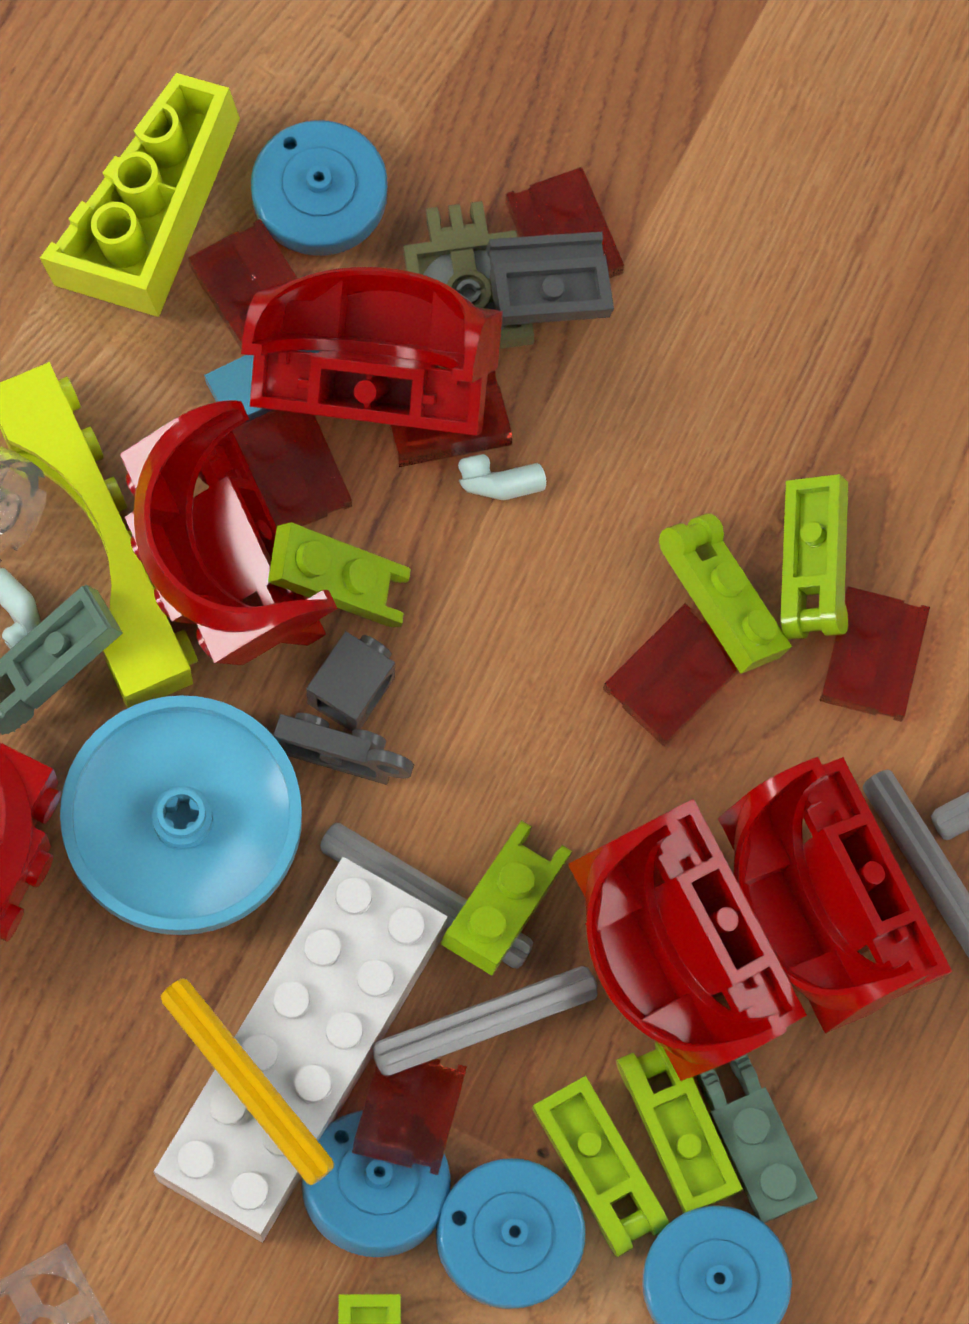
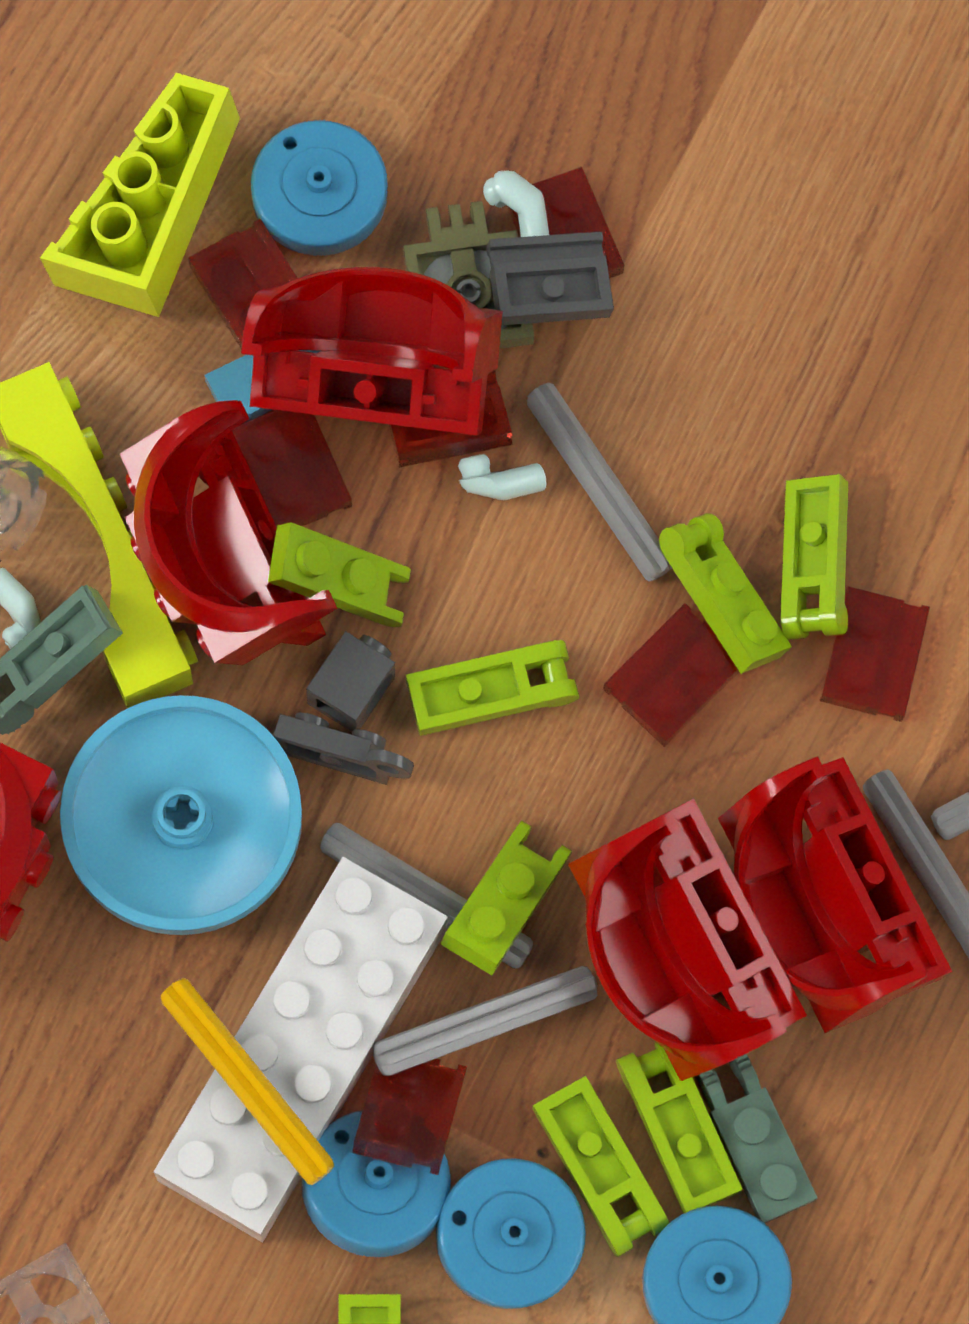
(490, 687): none -> lime plate
(522, 197): none -> light aqua arm
(598, 480): none -> light grey axle

